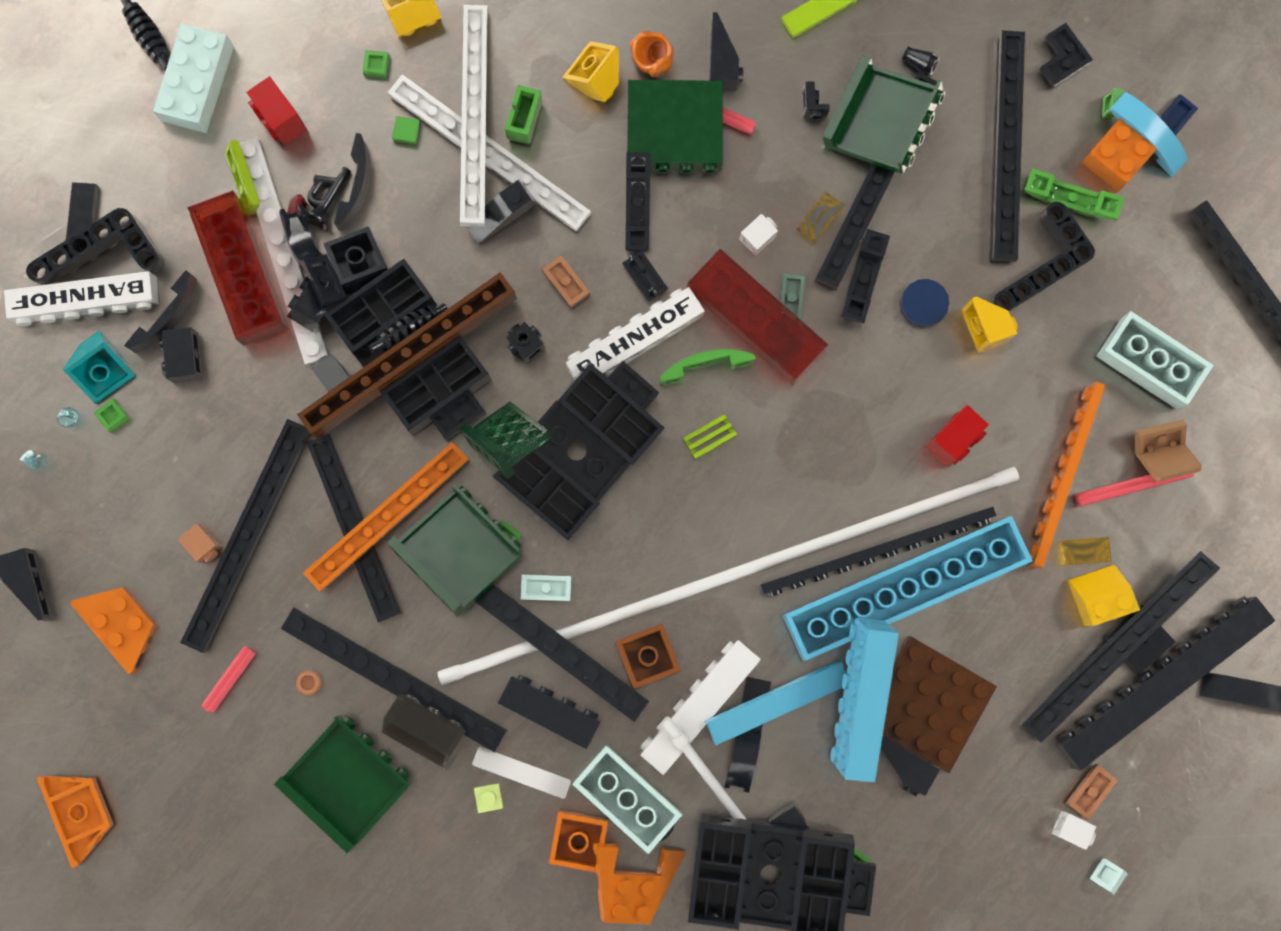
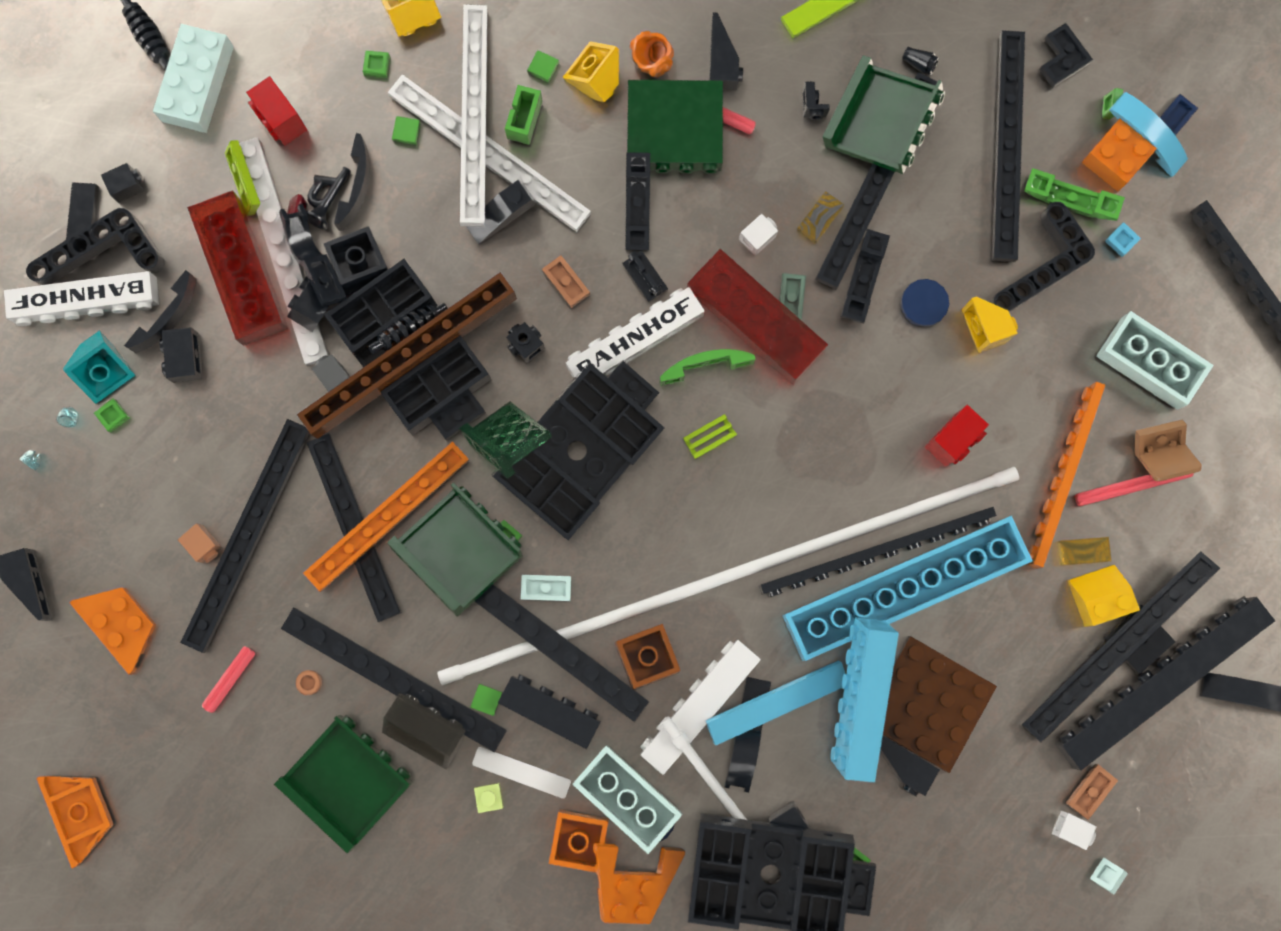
(123, 182): none -> black brick
(486, 699): none -> bright green tile
(543, 66): none -> bright green tile
(1122, 239): none -> medium azure plate

